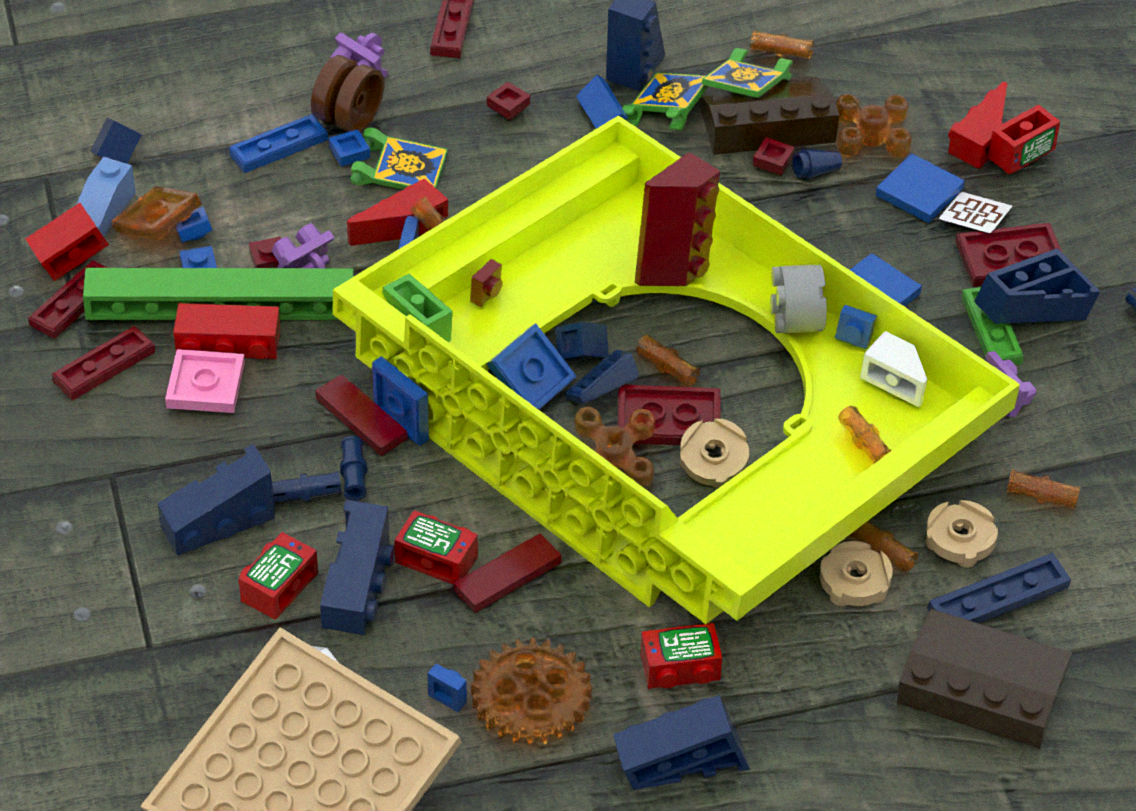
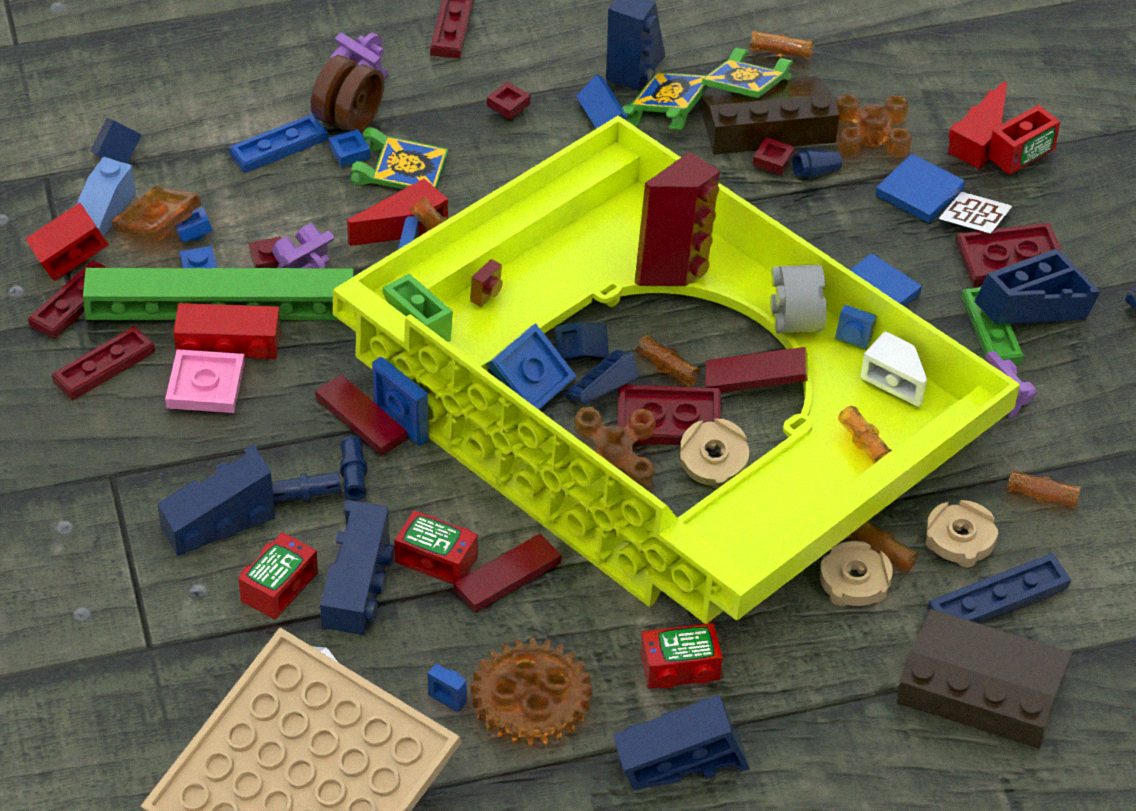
(757, 370): none -> dark red tile

